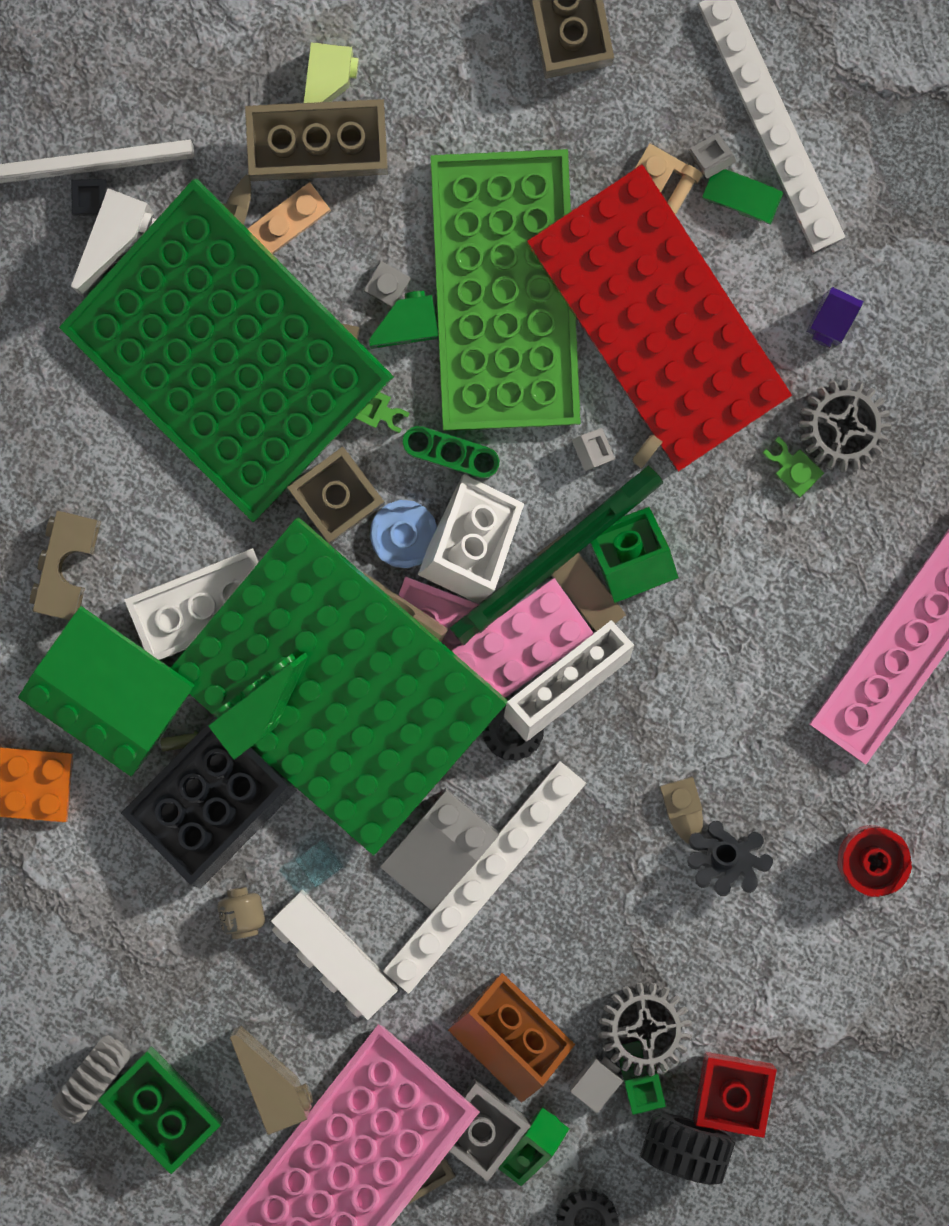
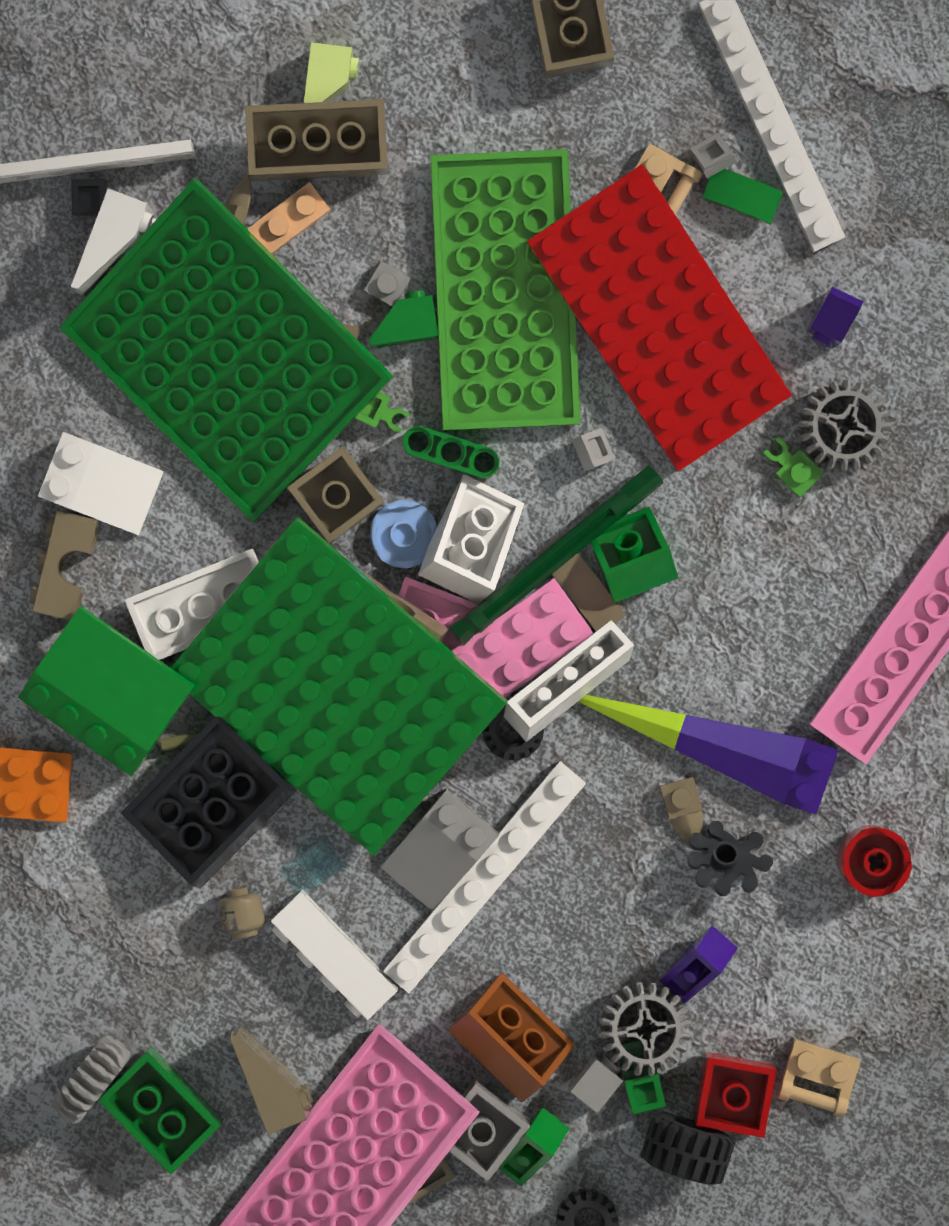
(100, 483): none -> white slope
(248, 720): green slope -> none
(646, 451): dark tan tile -> none
(699, 964): none -> dark purple slope
(767, 761): none -> dark purple plate
(823, 1067): none -> tan plate

